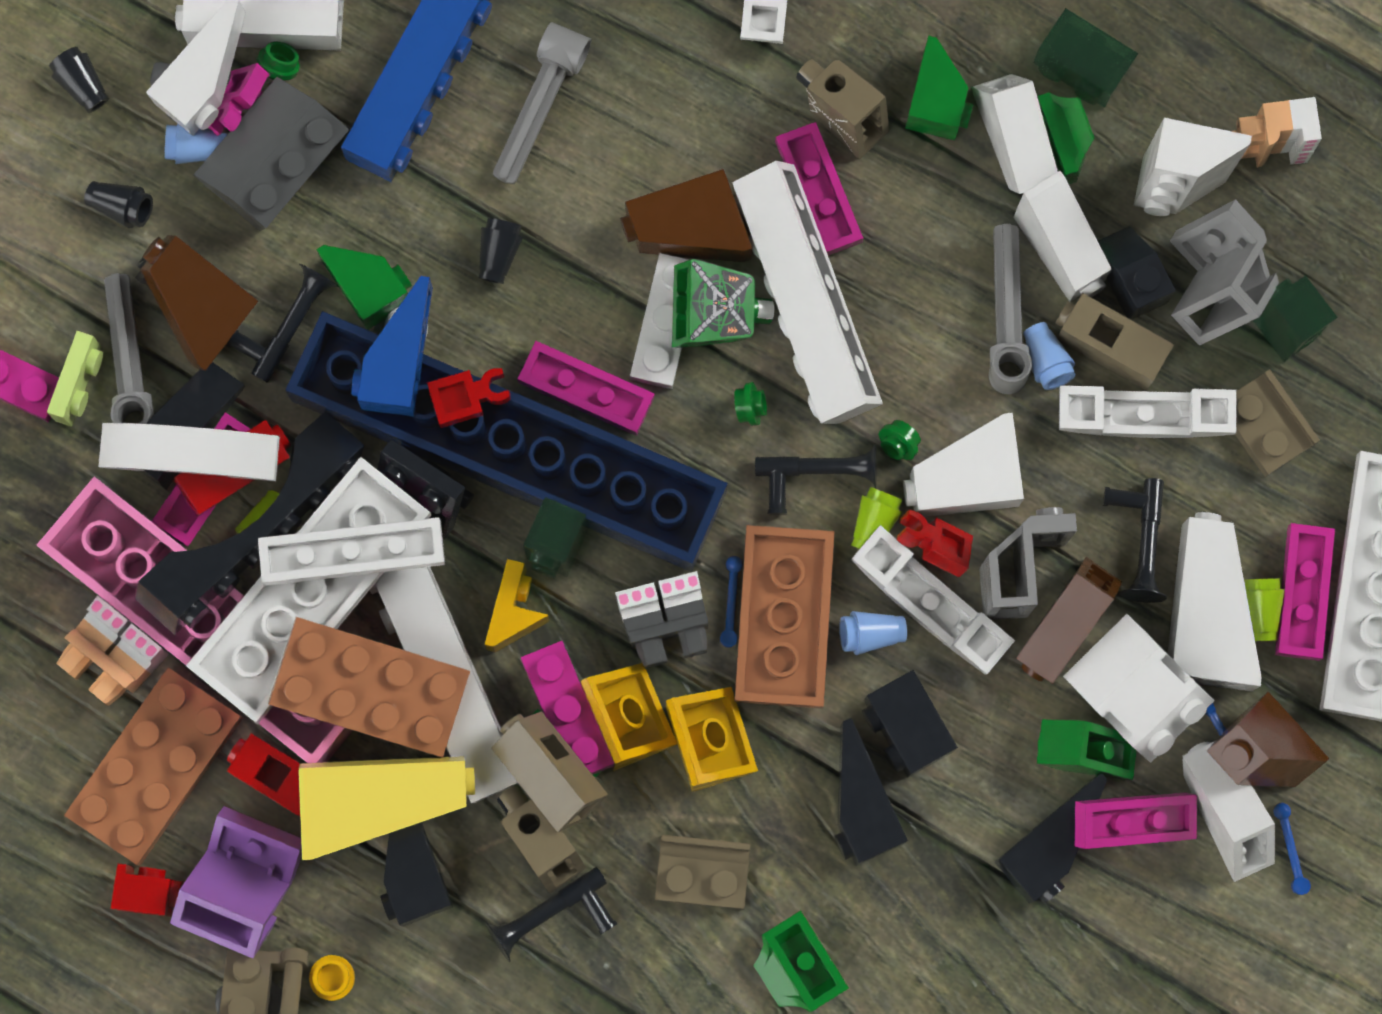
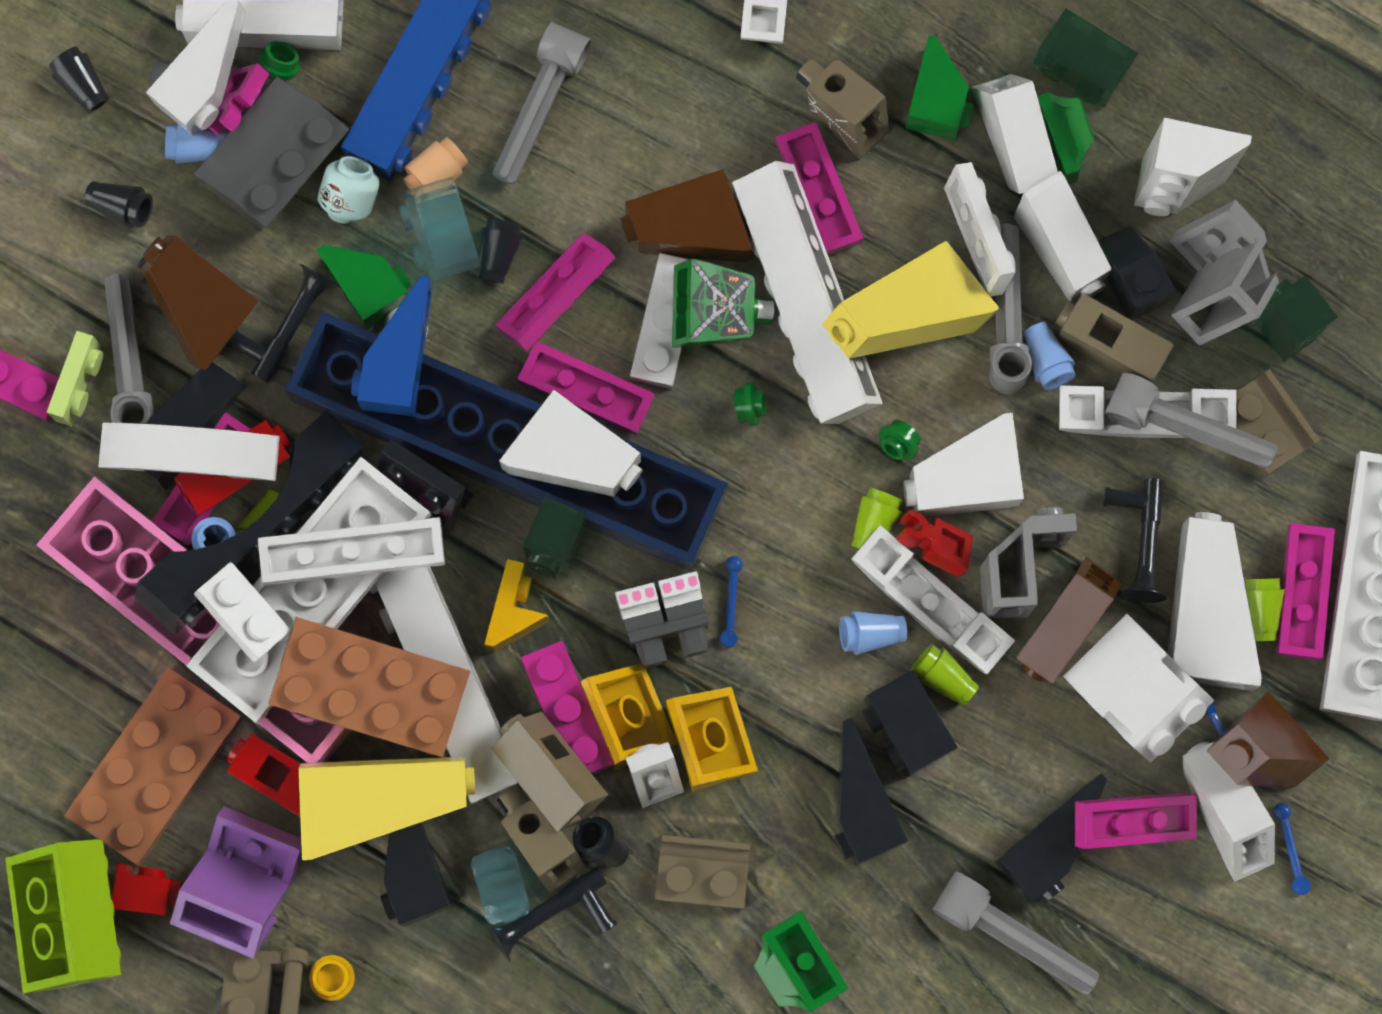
(63, 915): none -> lime brick
(115, 647): light nougat hips -> none
(213, 527): none -> light blue cone
(242, 612): none -> white plate
(348, 189): none -> light aqua head
(435, 163): none -> light nougat brick
(440, 228): none -> clear light blue brick
(459, 398): red plate -> none
(500, 885): none -> clear light blue gear
(555, 291): none -> dark pink plate
(572, 451): none -> white slope
(599, 842): none -> black cone
(654, 773): none -> white plate
(779, 467): black piece -> none
(784, 616): nougat plate -> none
(912, 306): none -> light yellow slope
(944, 675): none -> lime cone
(968, 905): none -> light grey axle
(980, 229): none -> white plate
(1085, 749): green slope -> none
(1138, 403): none -> light grey axle
(1282, 128): hips -> none

